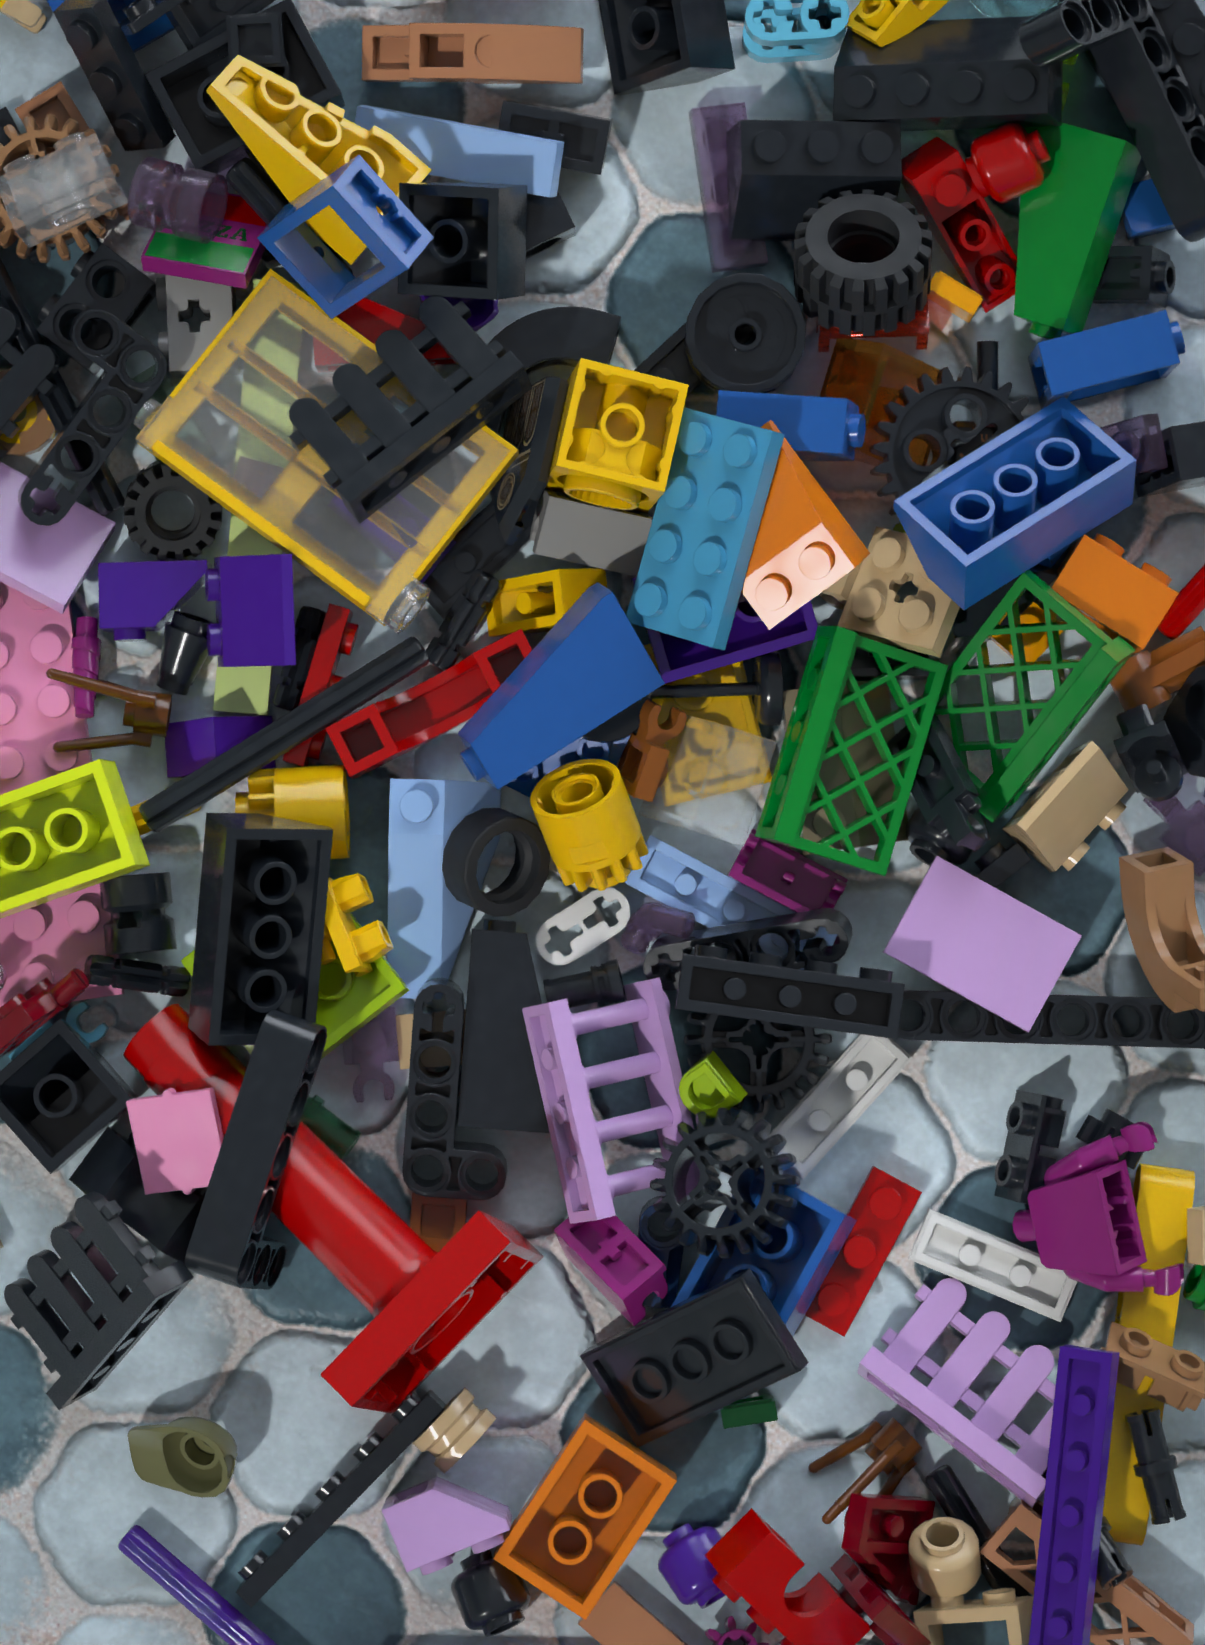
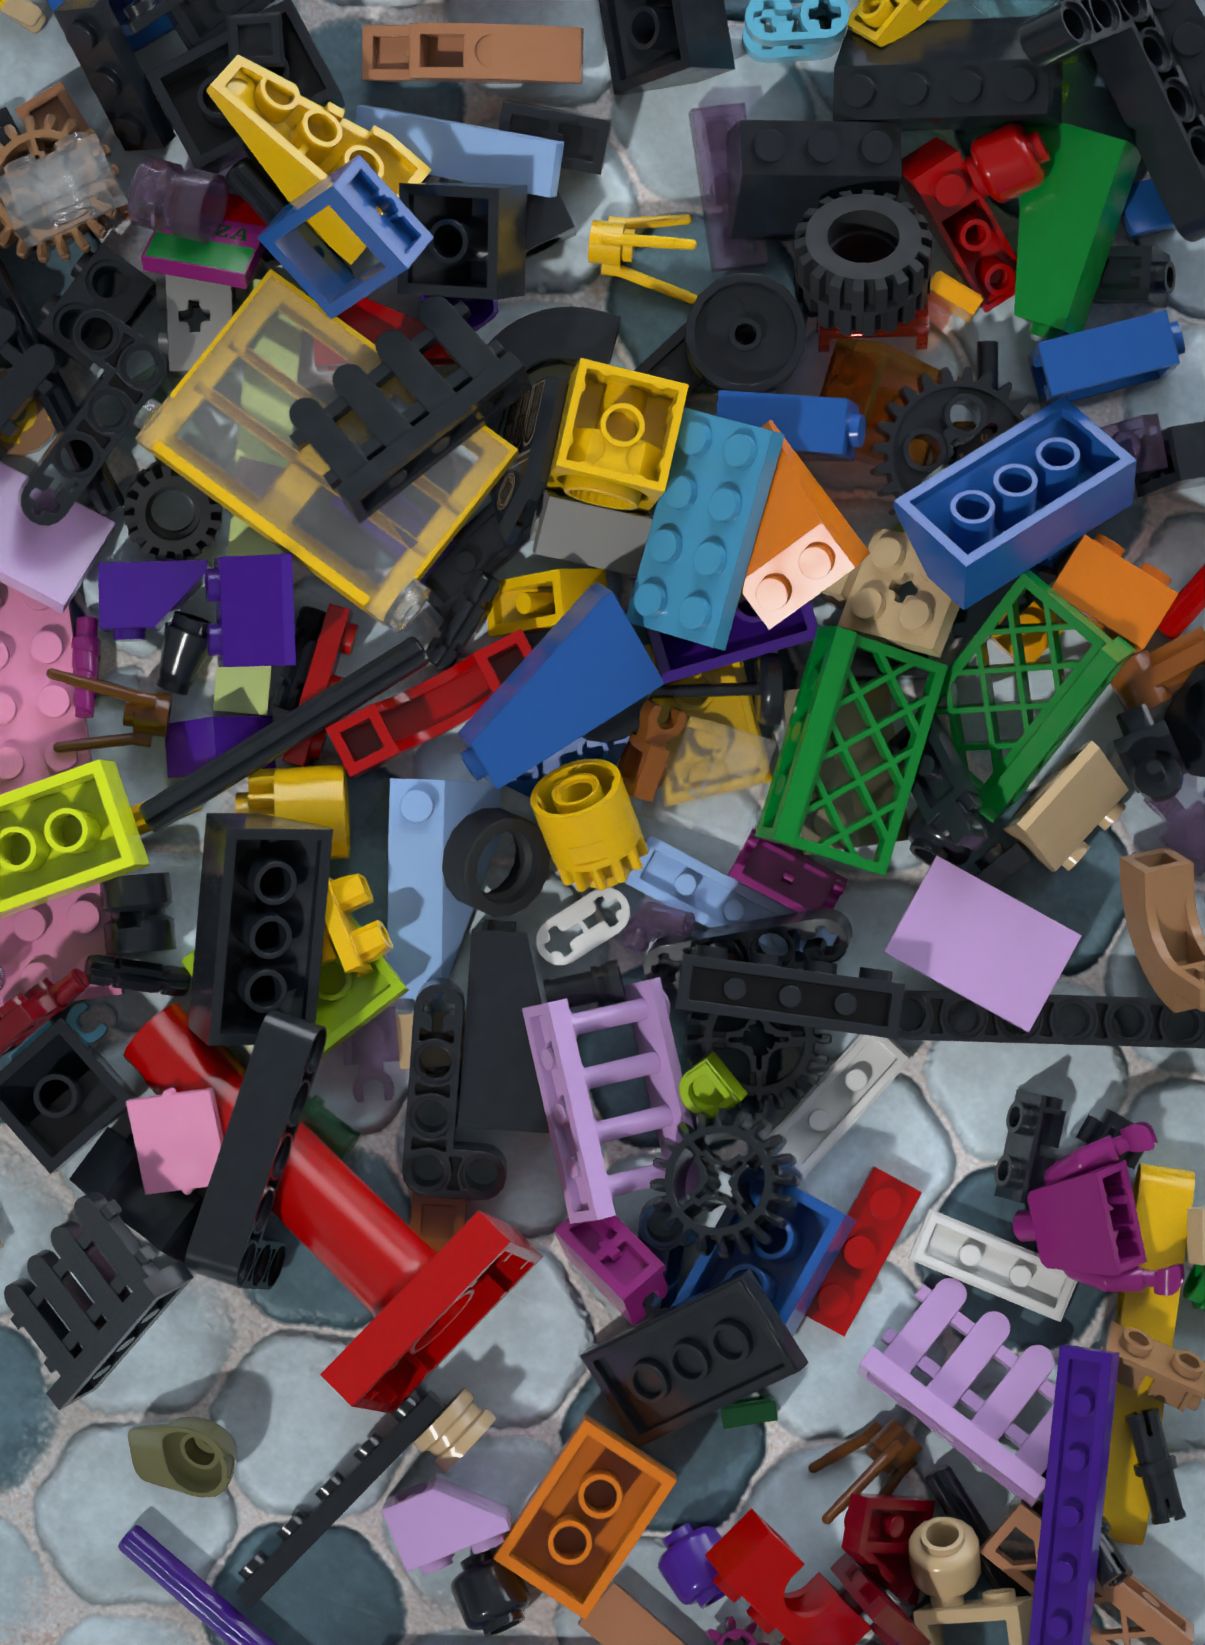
(616, 241): none -> yellow plant

